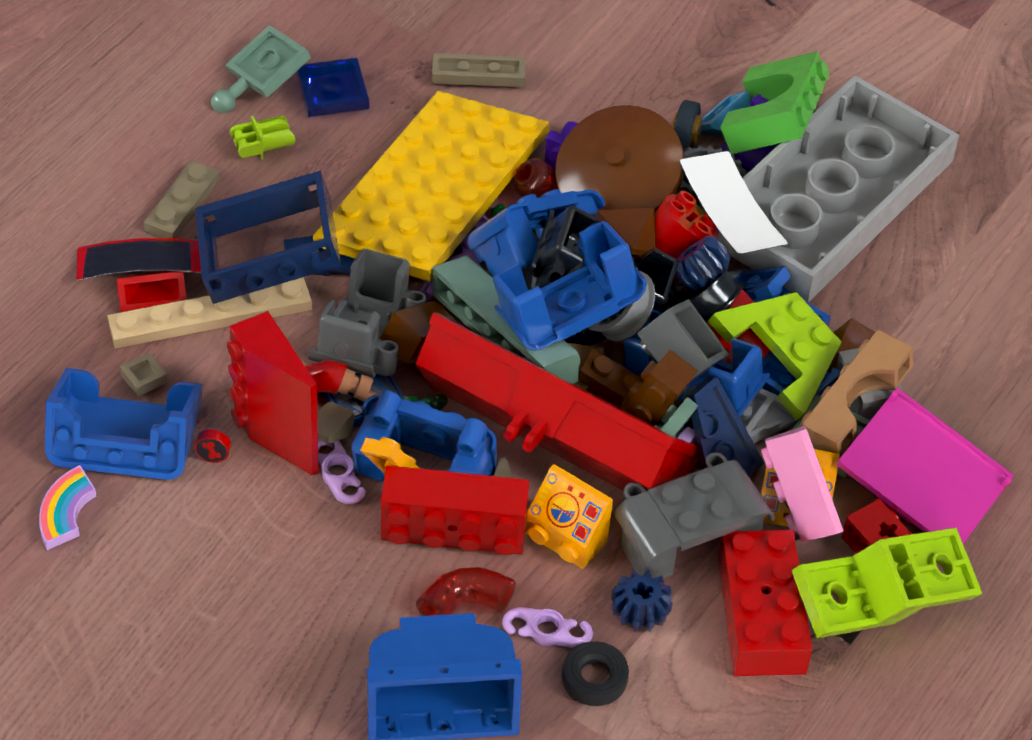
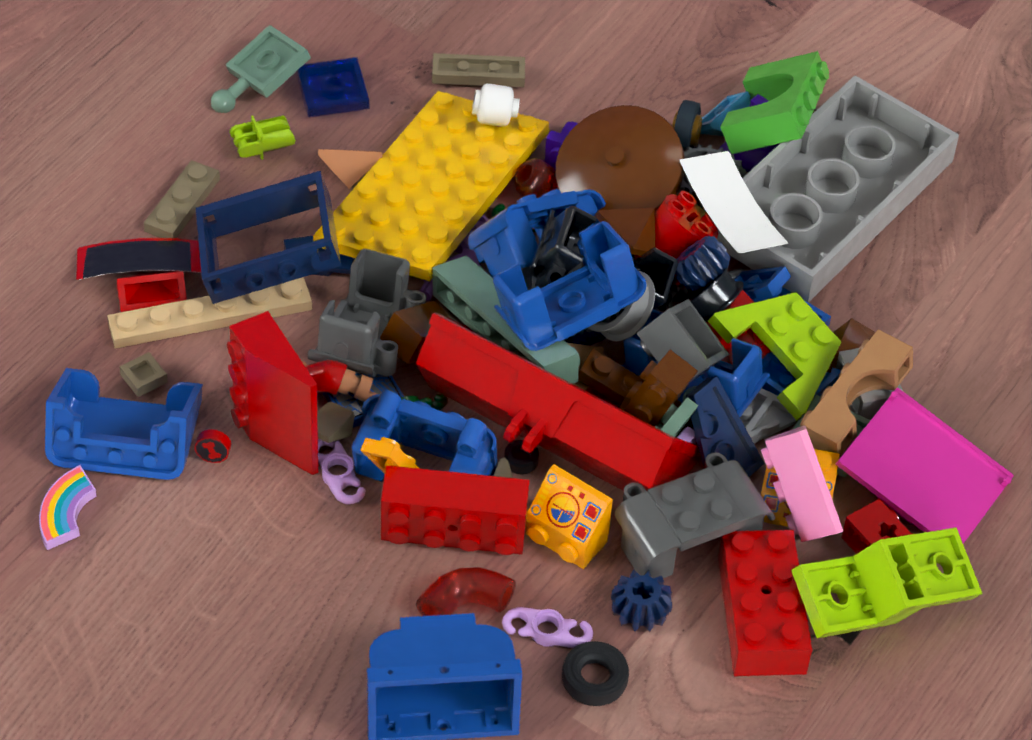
(349, 164): none -> nougat slope
(495, 105): none -> white head
(519, 460): none -> black tile

